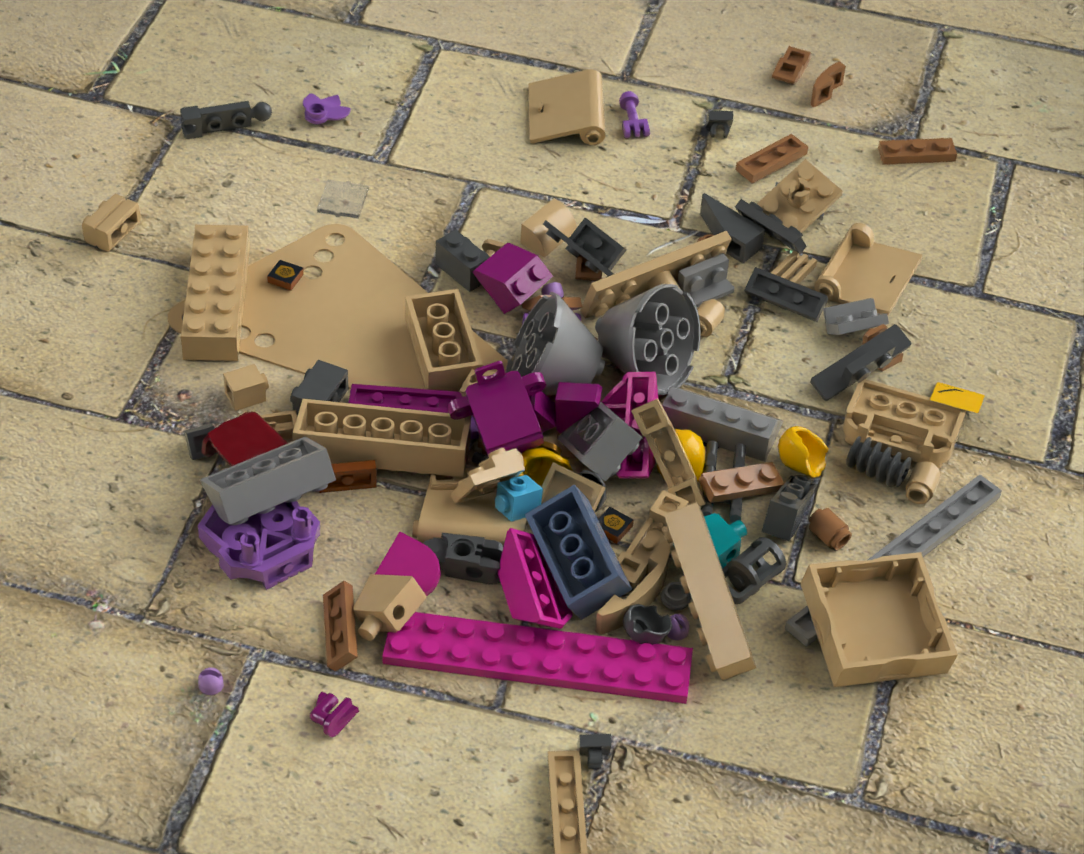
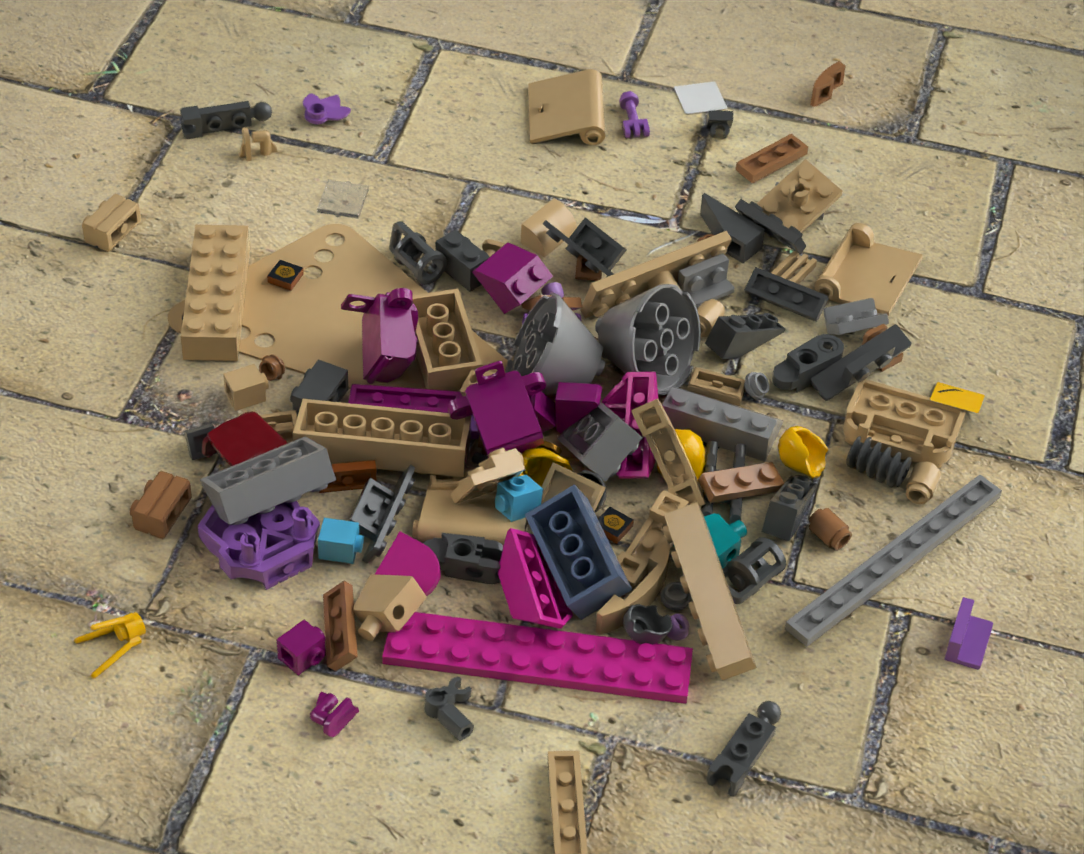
(126, 628): none -> yellow plant
(160, 504): none -> medium nougat brick
(210, 681): lavender hinge -> none
(263, 136): none -> tan piece
(272, 367): none -> medium nougat plate
(301, 647): none -> magenta brick
(339, 540): none -> medium azure brick
(377, 509): none -> dark grey bracket
(387, 333): none -> magenta piece
(410, 248): none -> dark grey piece
(440, 704): none -> dark grey bar
(594, 746): dark grey tile -> none
(700, 97): none -> white sticker
(717, 386): none -> tan tile
(740, 334): none -> dark grey slope
(745, 747): none -> dark grey plate
(756, 385): none -> light grey plate
(792, 65): medium nougat slope -> none
(807, 362): none -> dark grey piece
(878, 619): tan tile -> none
(917, 151): medium nougat plate -> none
(968, 637): none -> medium lavender panel

